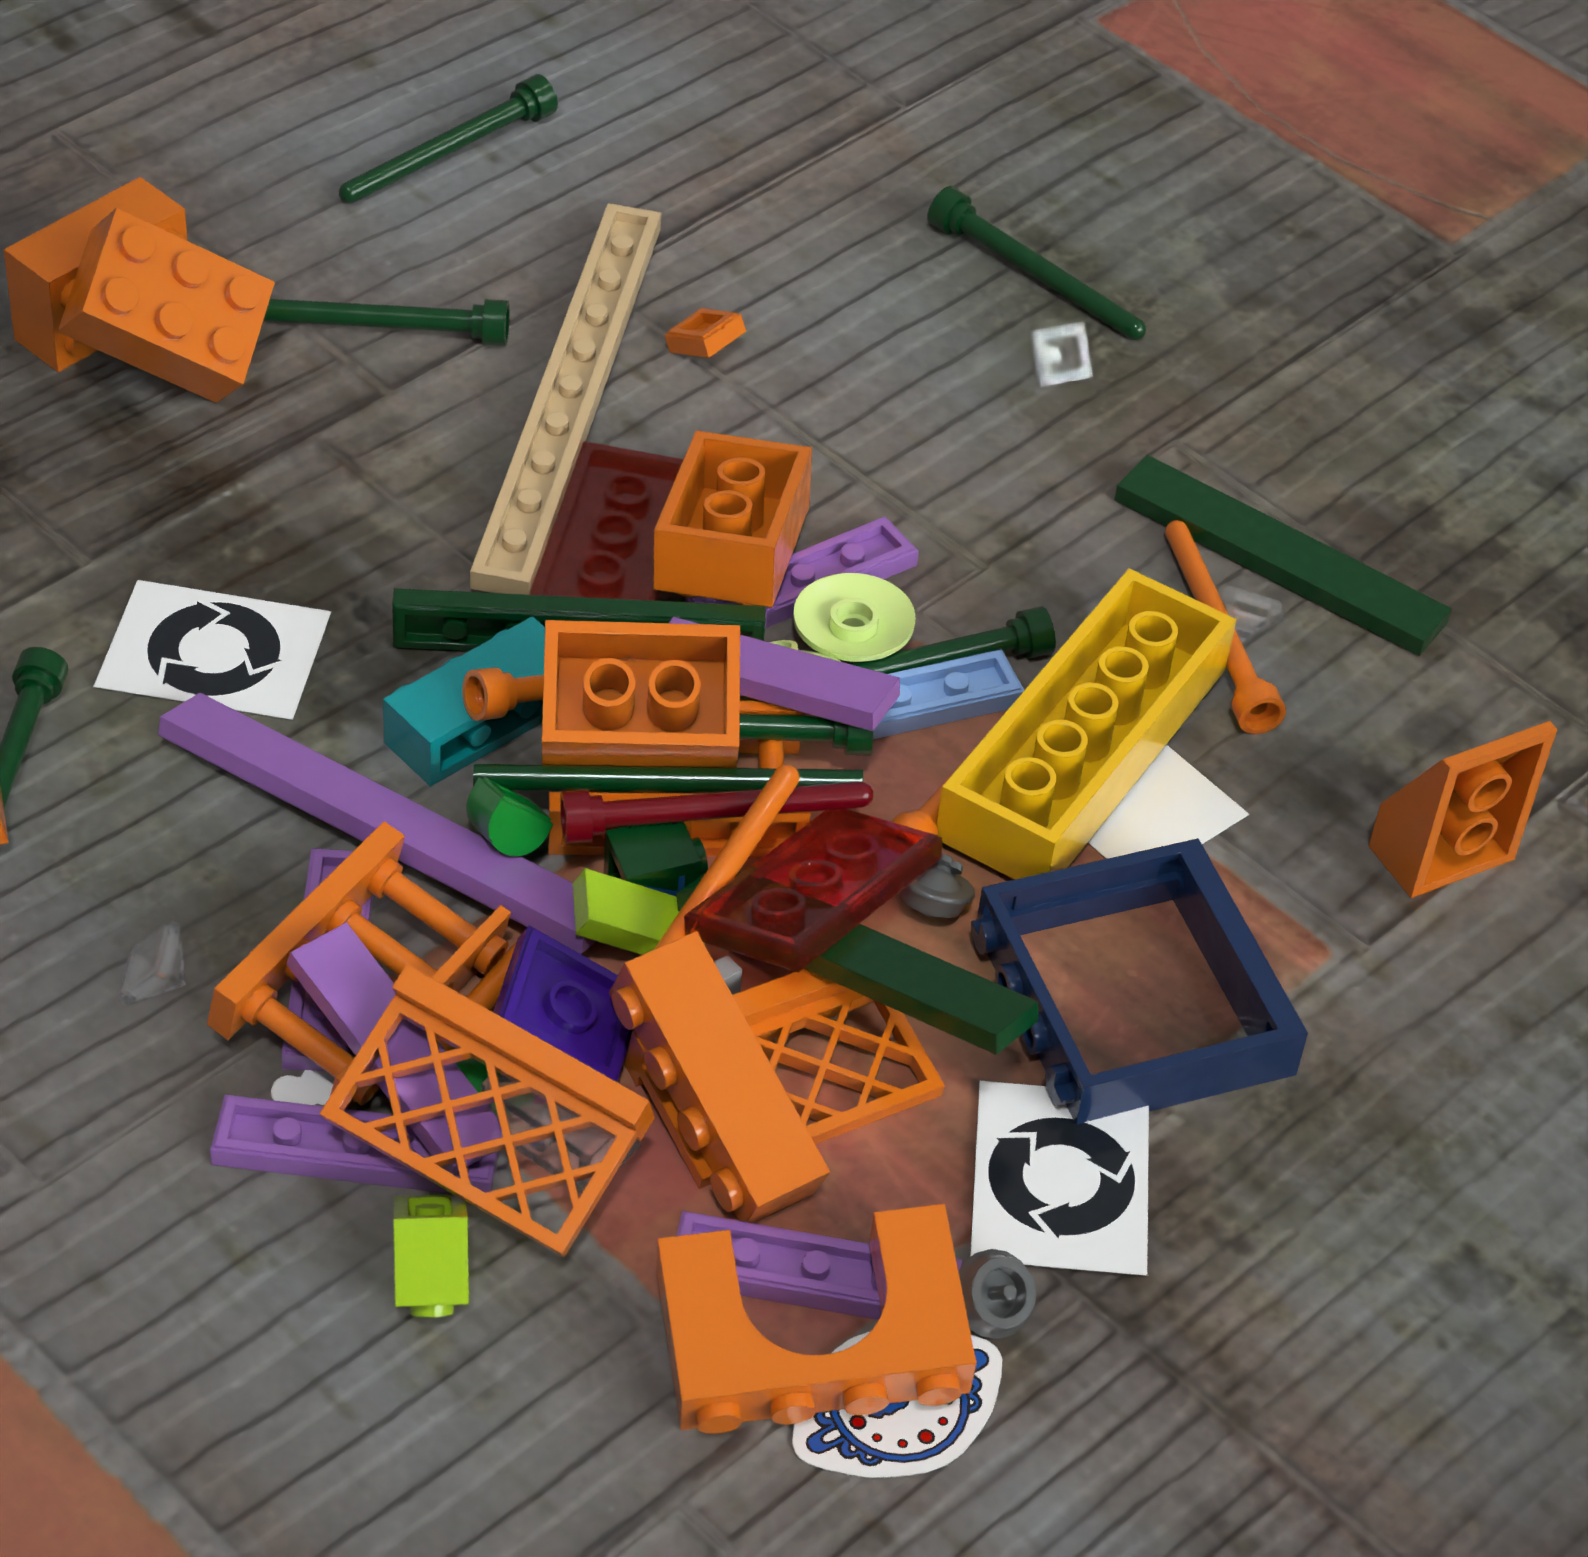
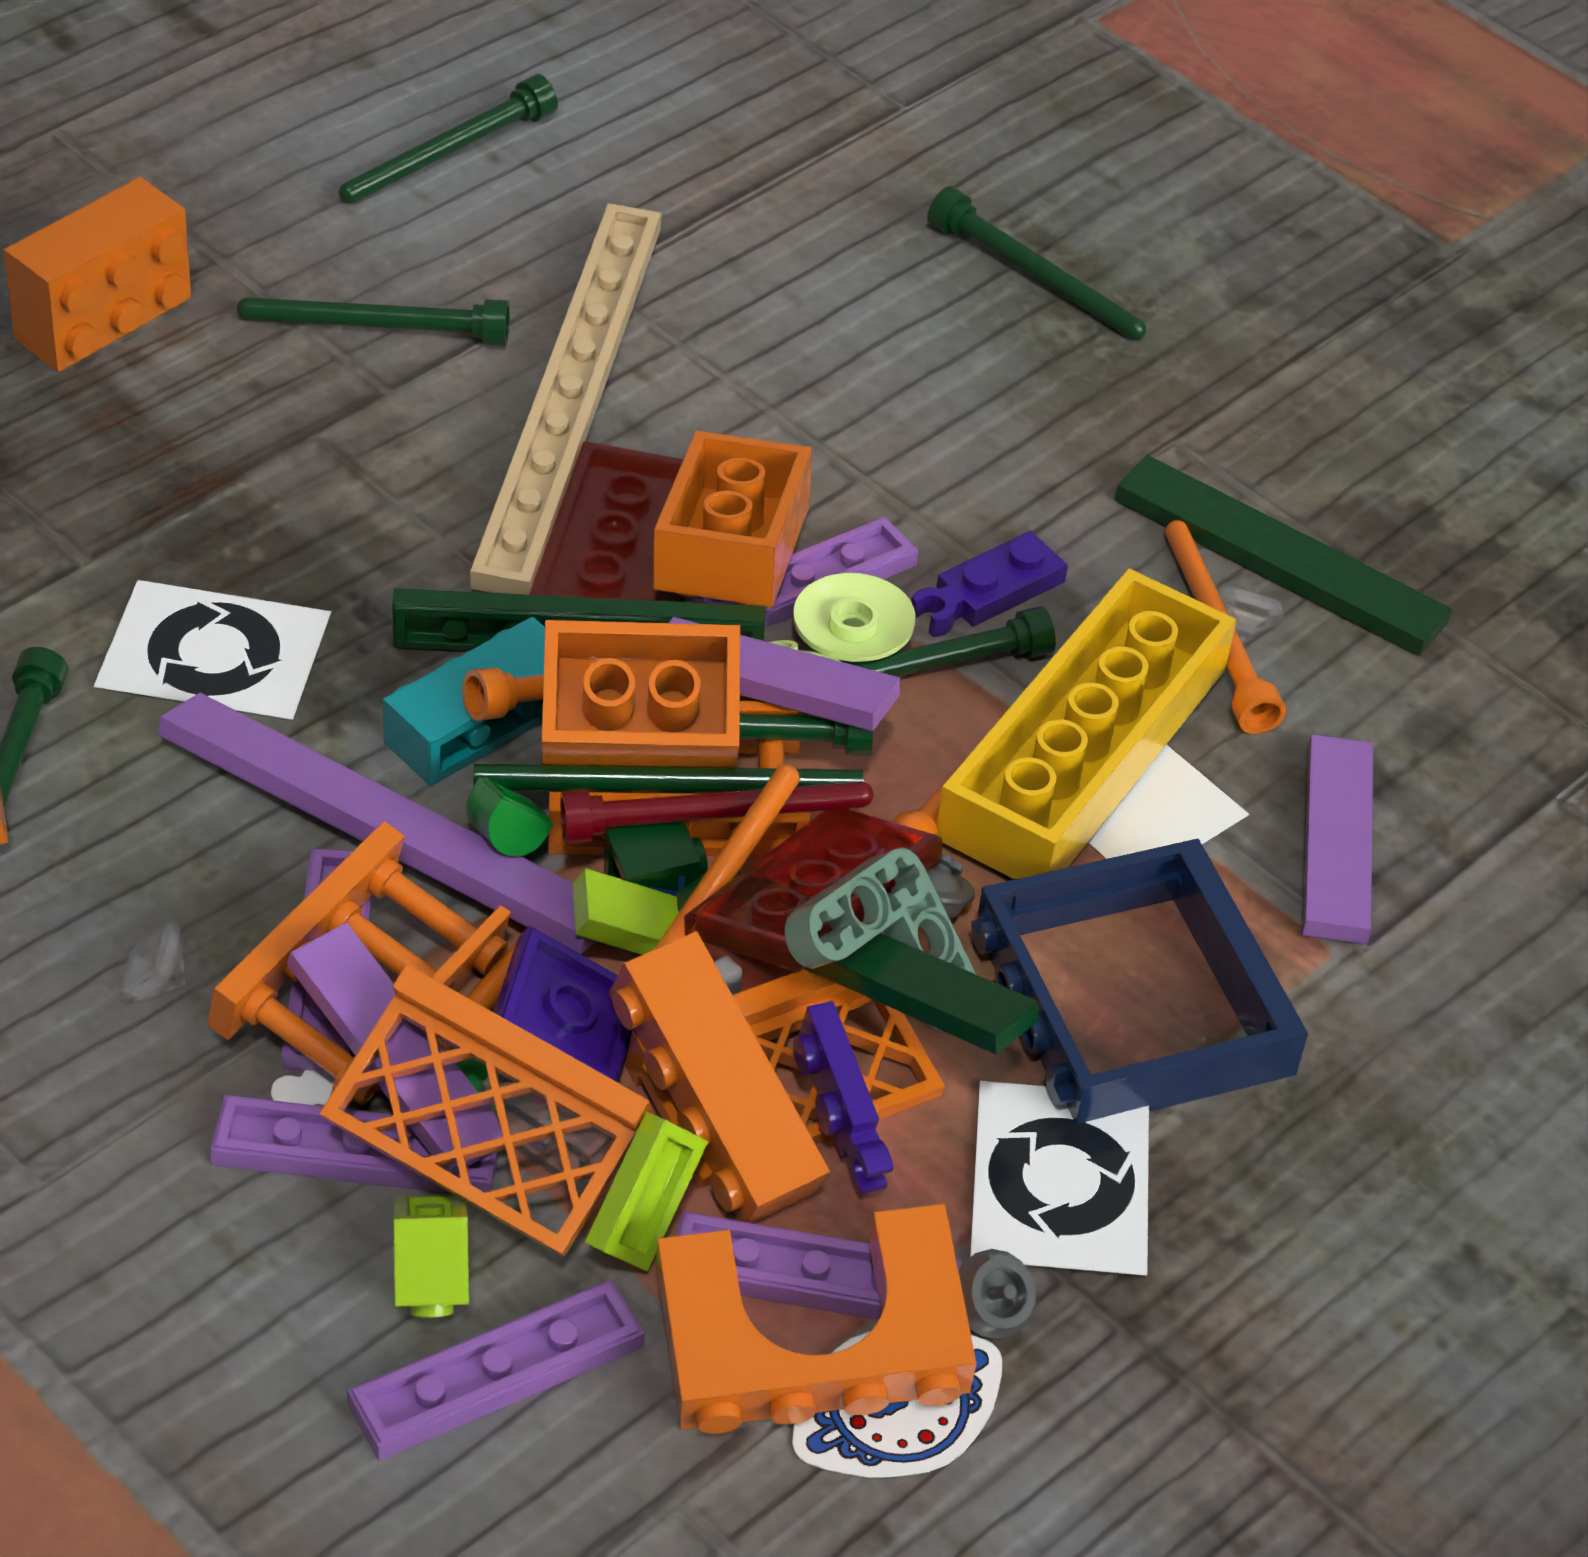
(166, 306): orange brick -> none
(494, 1369): none -> medium lavender tile
(646, 1191): none -> lime tile
(705, 332): orange tile -> none
(842, 1097): none -> dark purple plate
(897, 913): none -> sand green beam
(951, 693): light blue tile -> none
(990, 583): none -> dark purple plate
(1061, 354): clear slope -> none
(1338, 840): none -> medium lavender tile
(1462, 812): orange slope -> none

